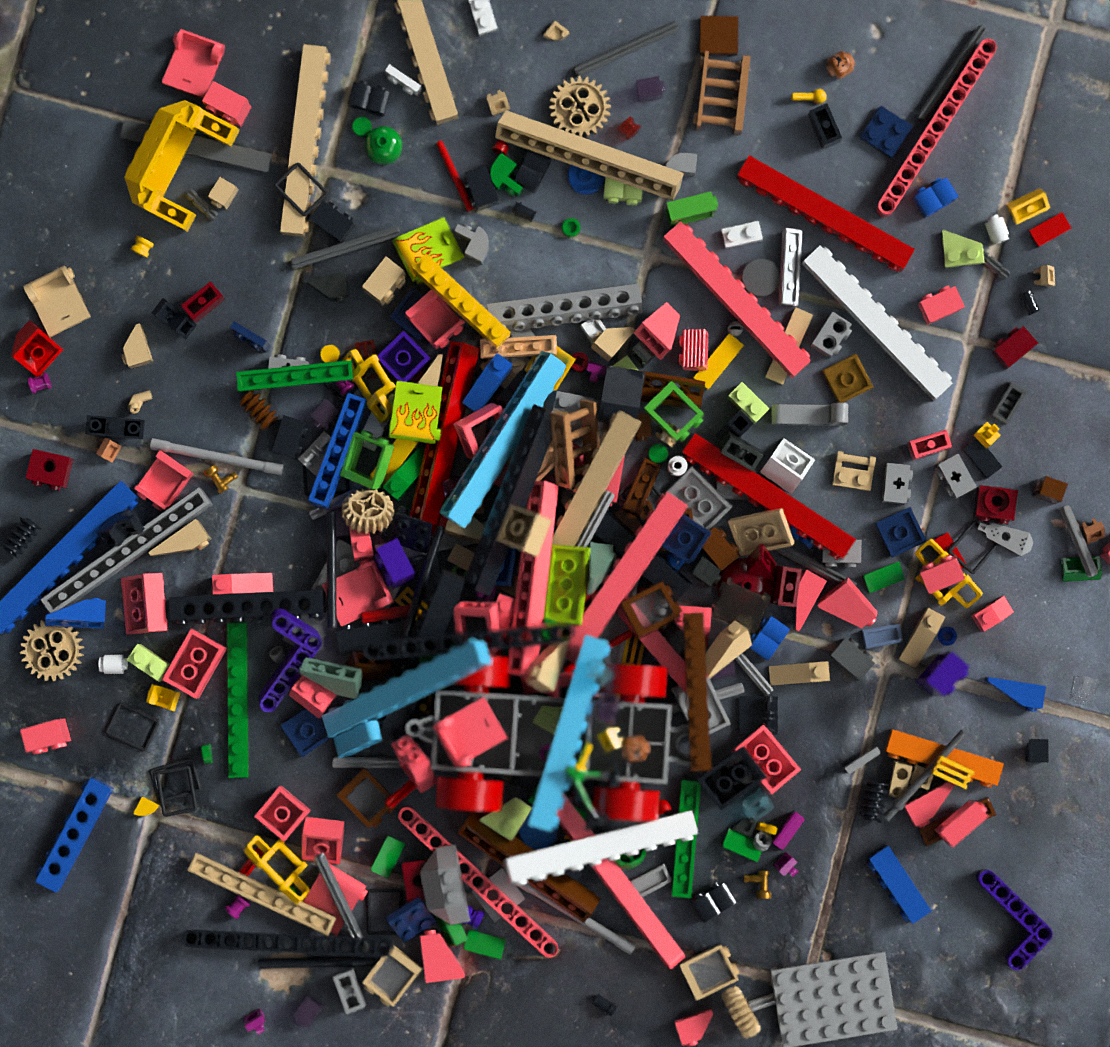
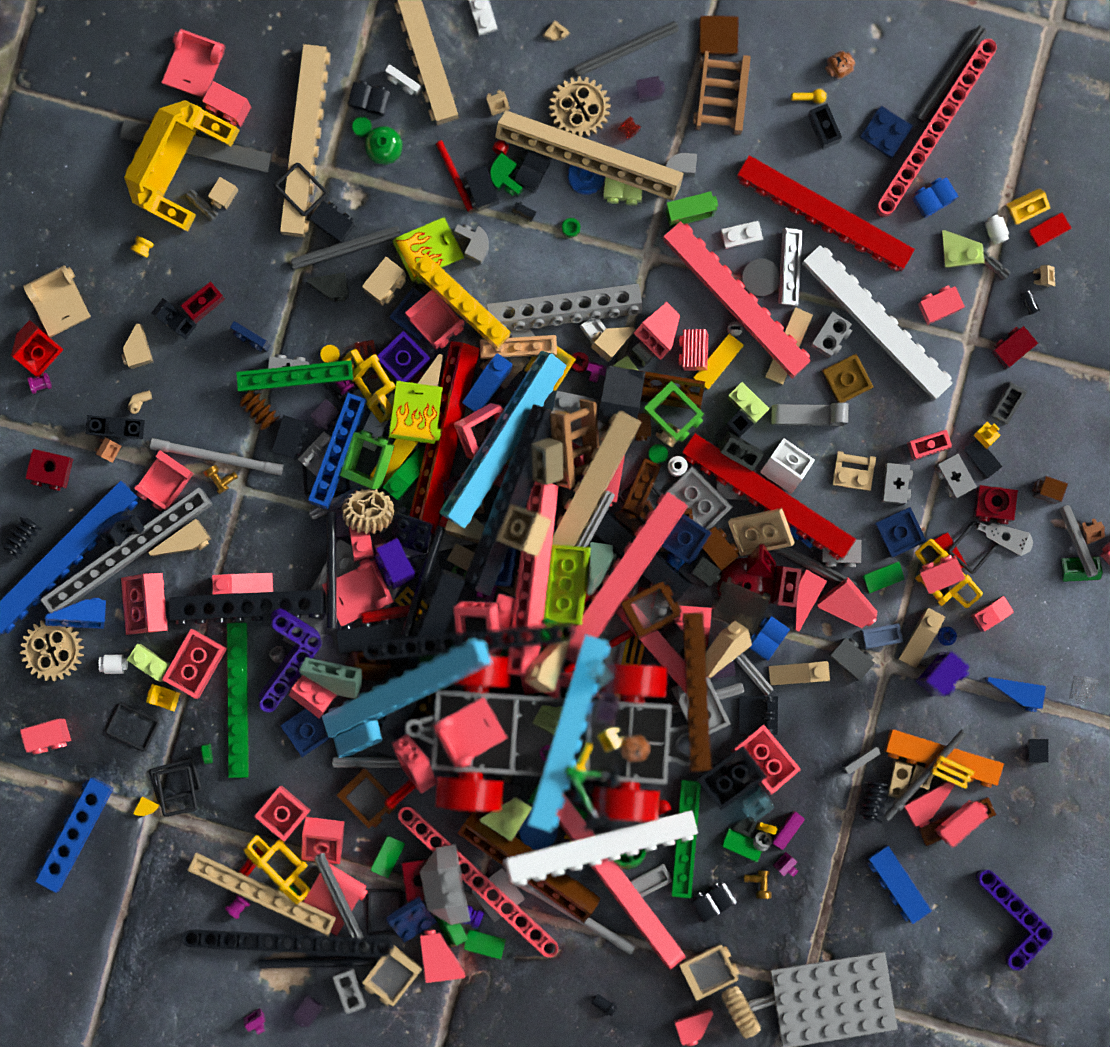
(547, 461): none -> dark tan brick

